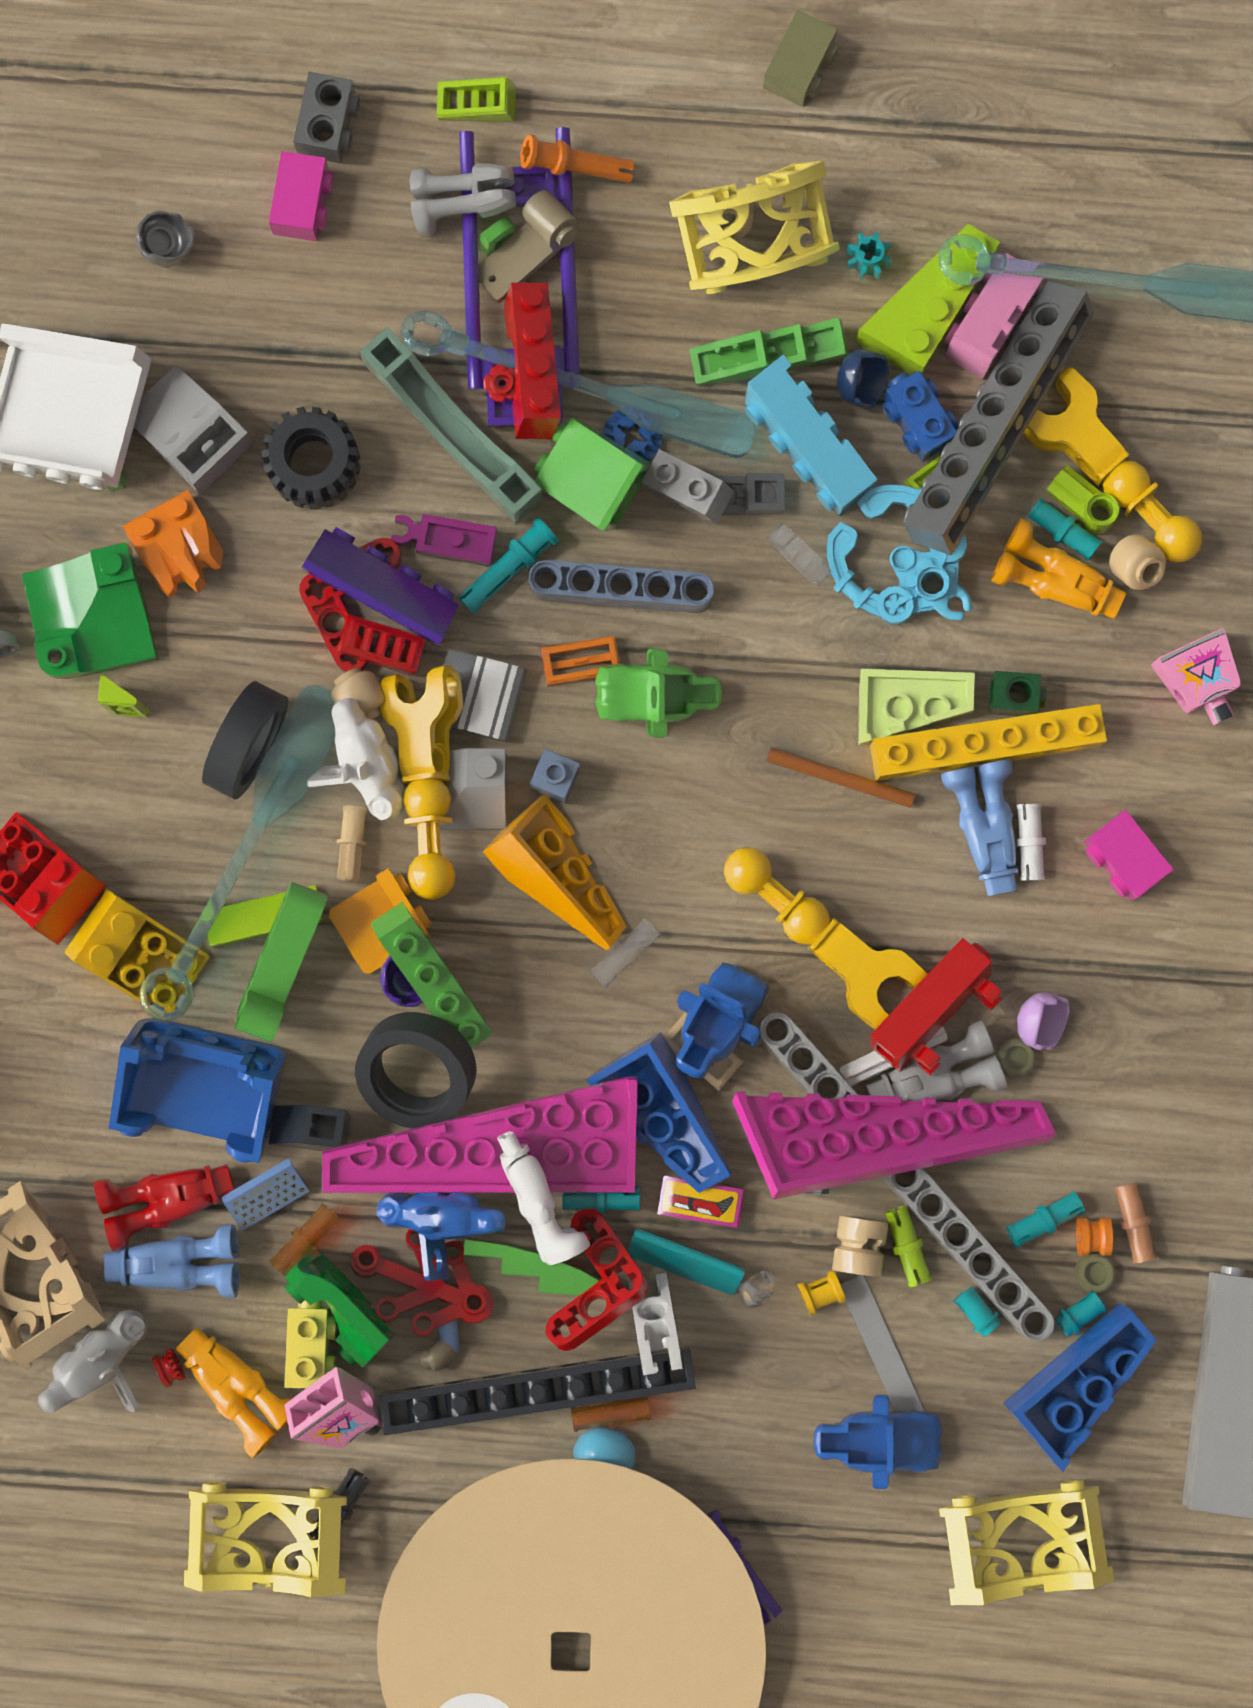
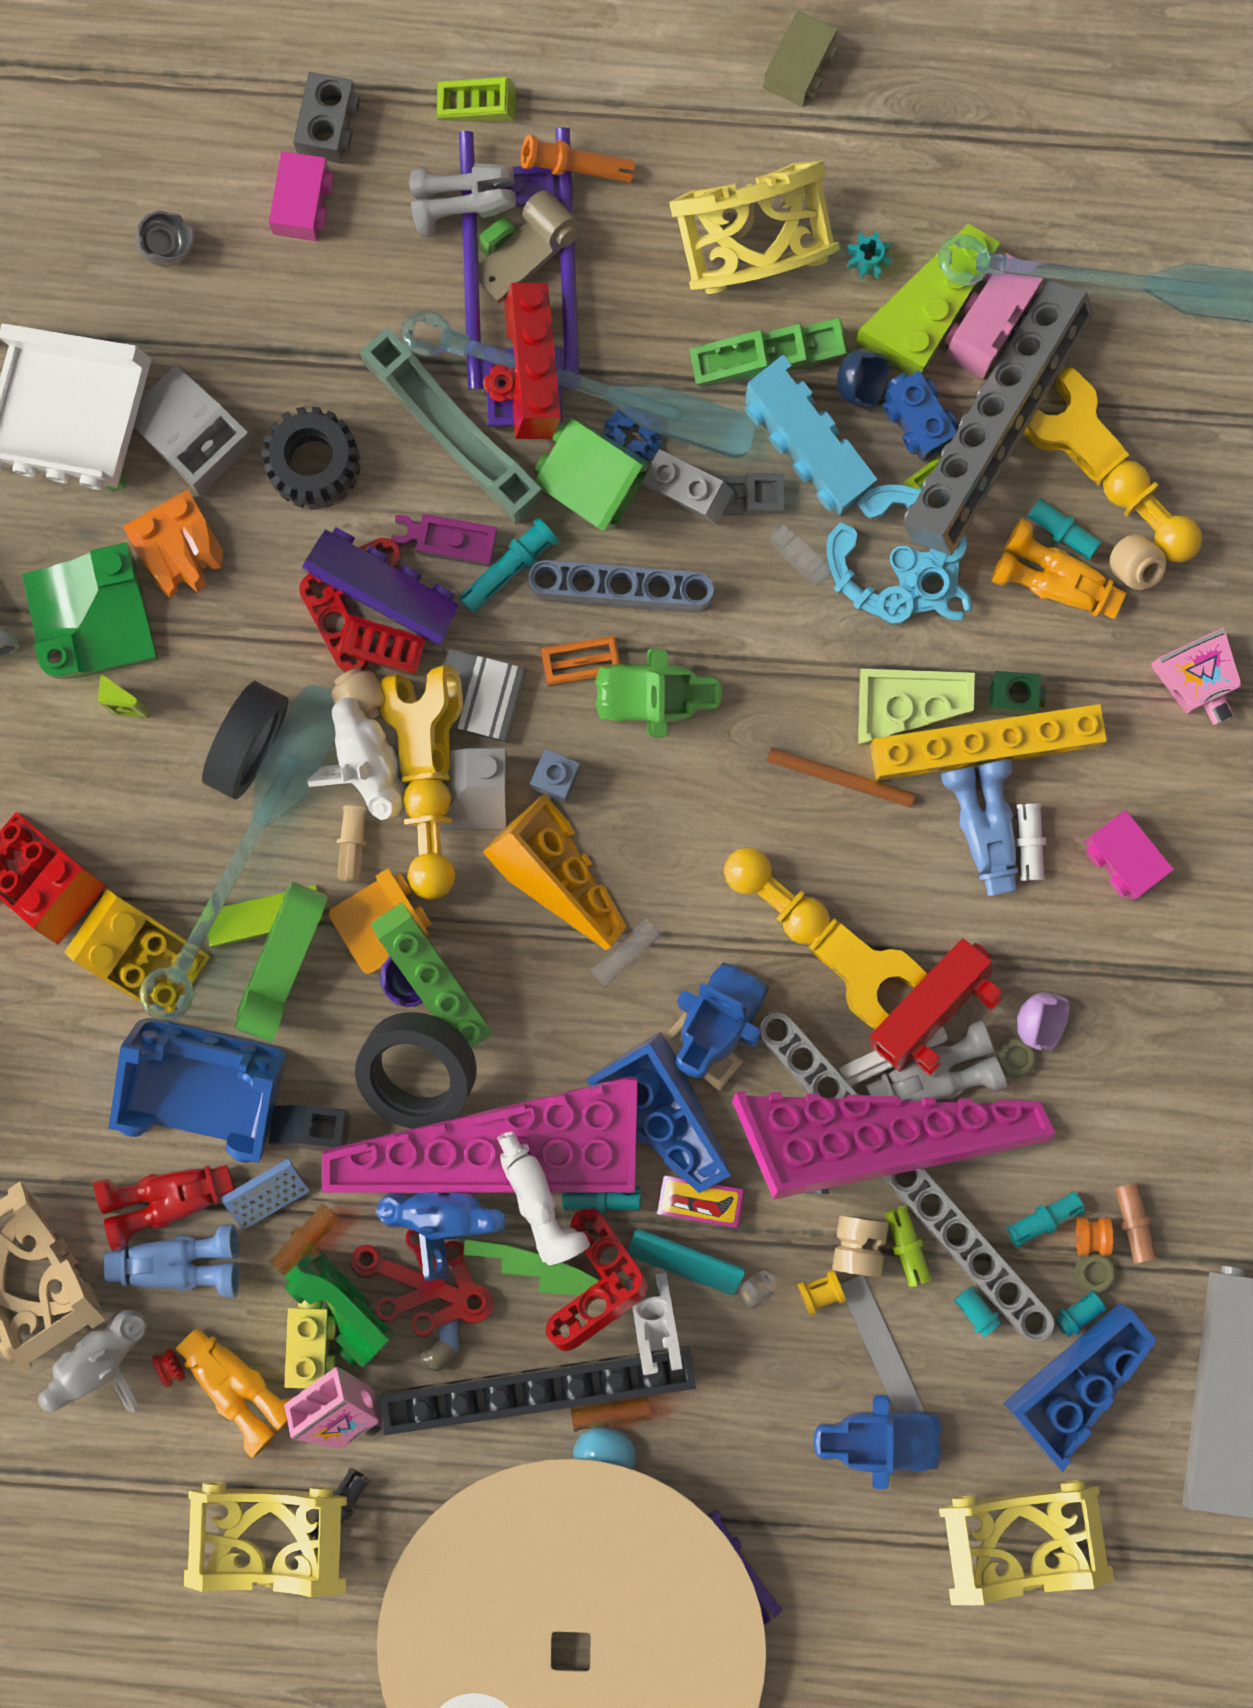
(1080, 497): lime piece -> none

